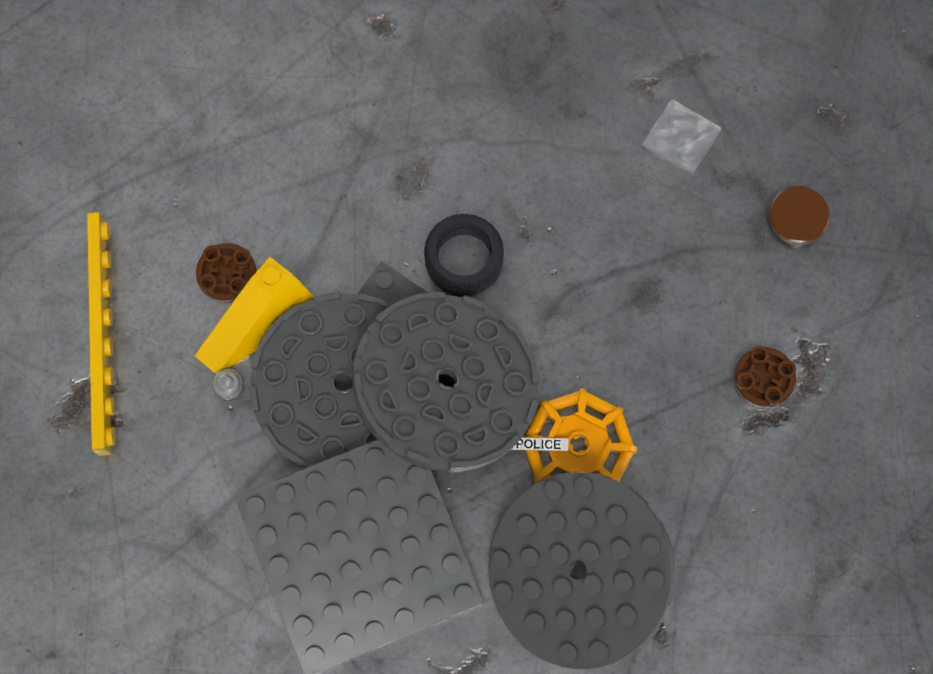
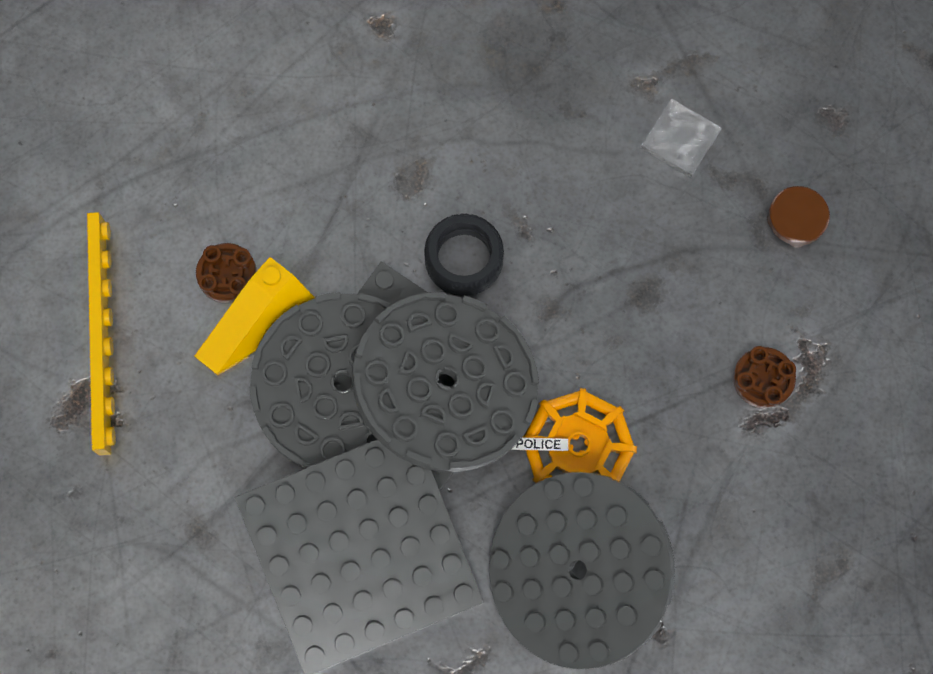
(227, 384): light grey plate -> none

